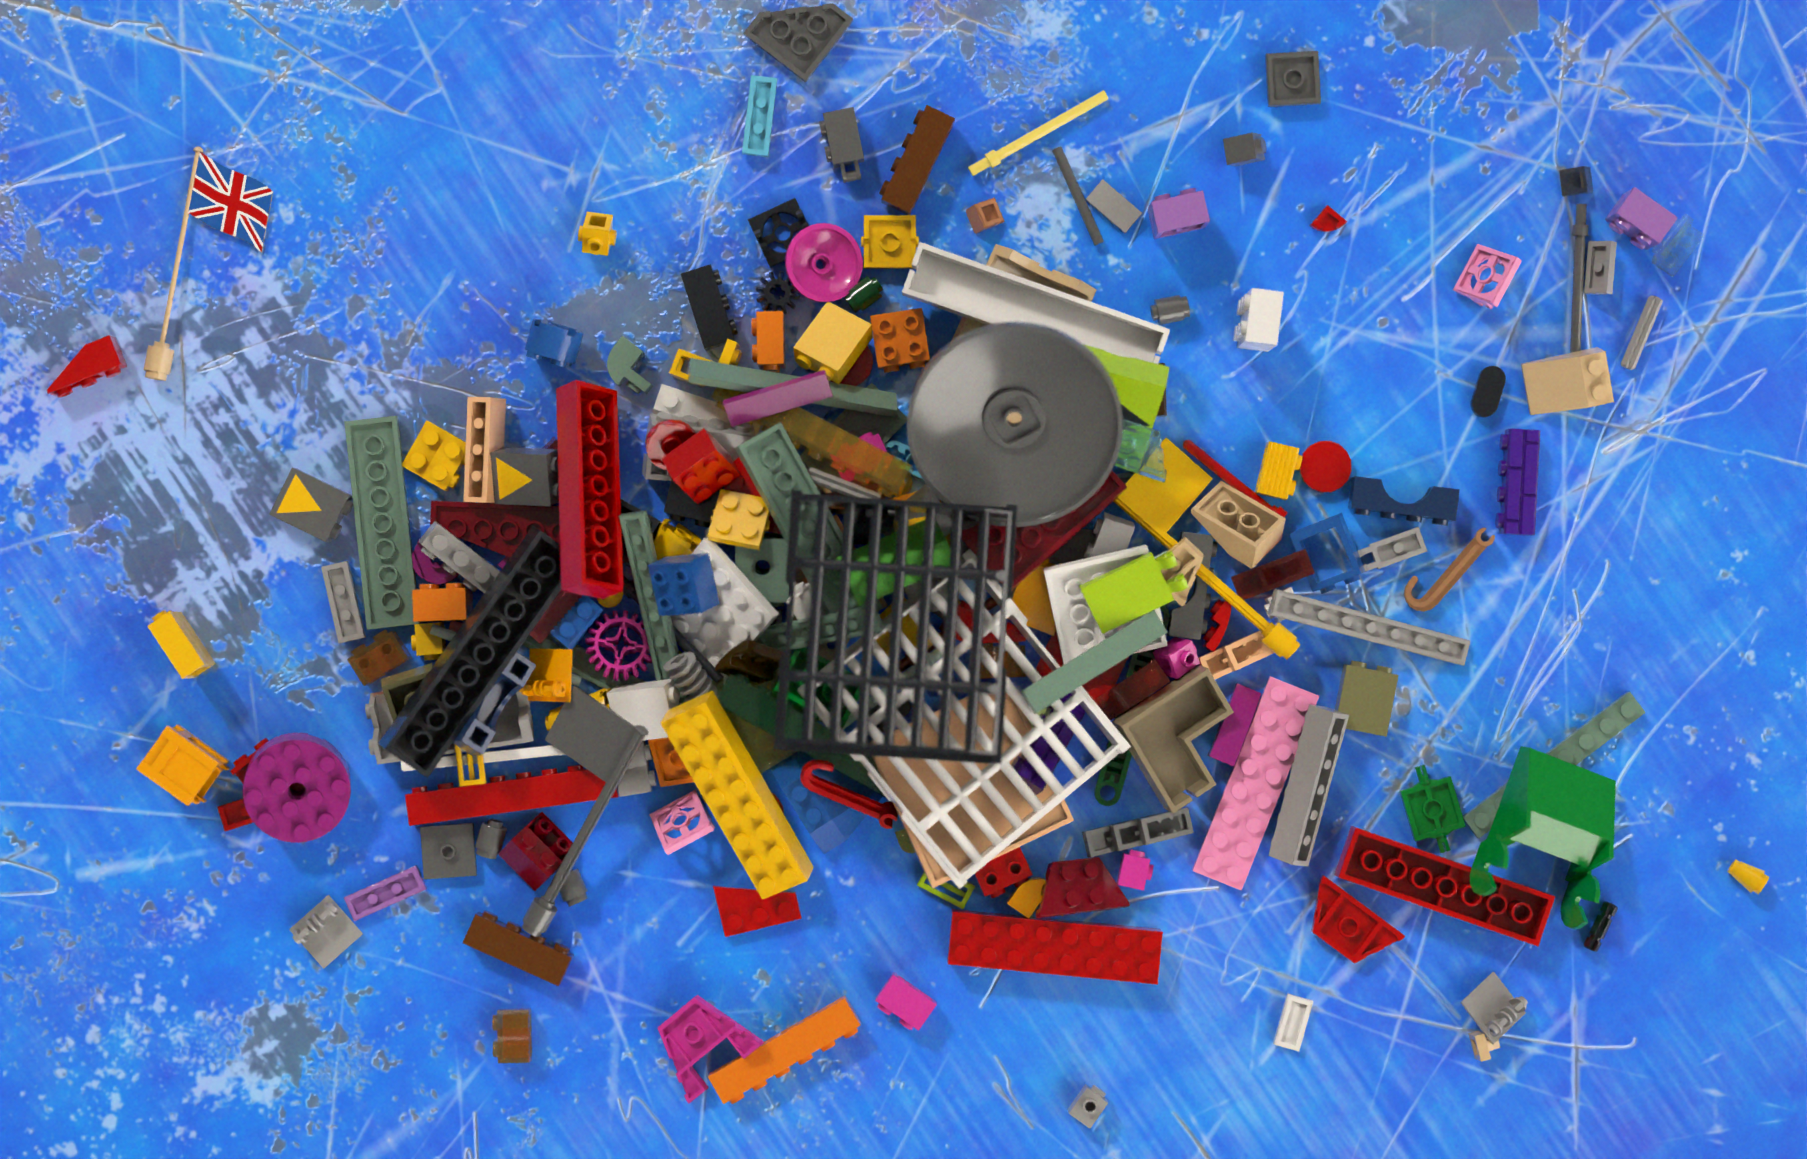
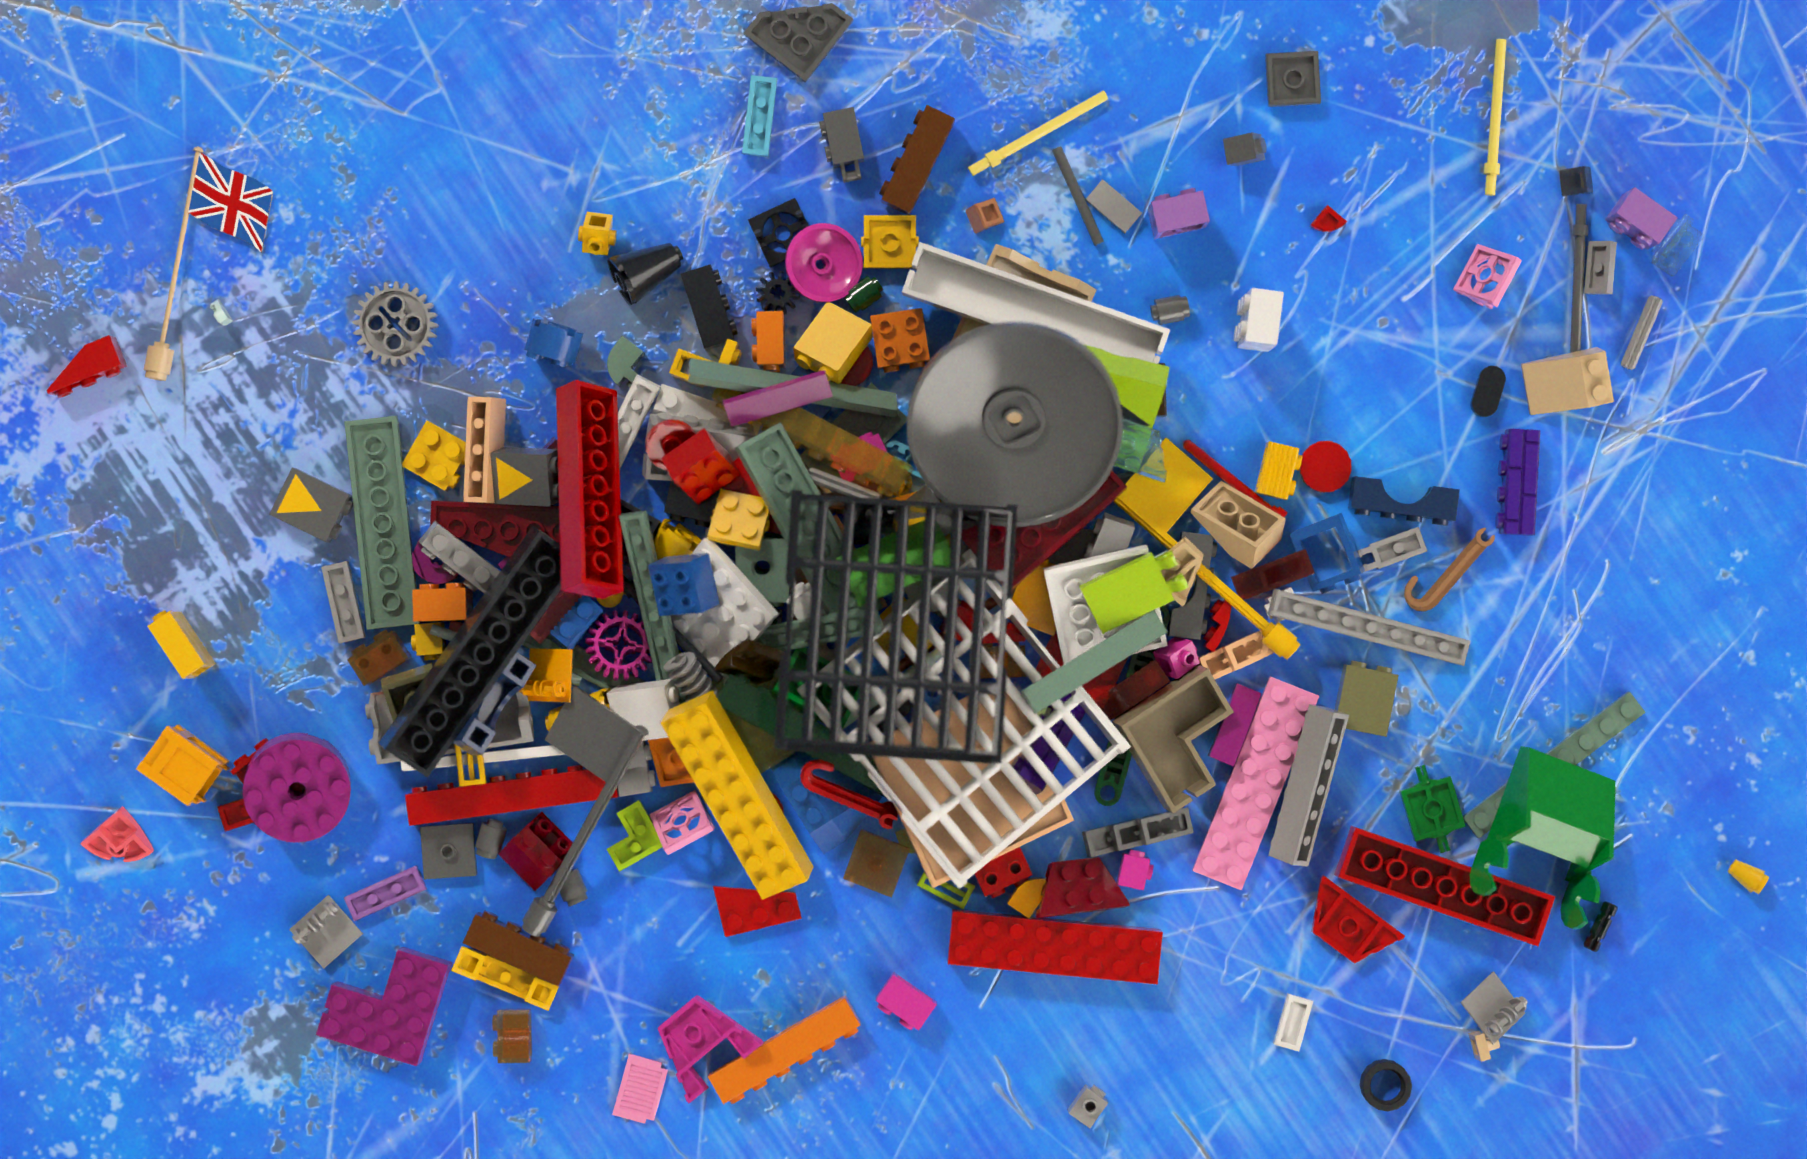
(119, 837): none -> coral brick
(220, 313): none -> light aqua tile
(390, 1023): none -> magenta piece
(411, 308): none -> light grey gear
(504, 977): none -> yellow slope
(633, 412): none -> white tile
(640, 1089): none -> bright pink window
(641, 839): none -> lime plate
(643, 269): none -> black cone
(876, 863): none -> clear orange plate
(1403, 1095): none -> black tyre
(1492, 167): none -> light yellow bar

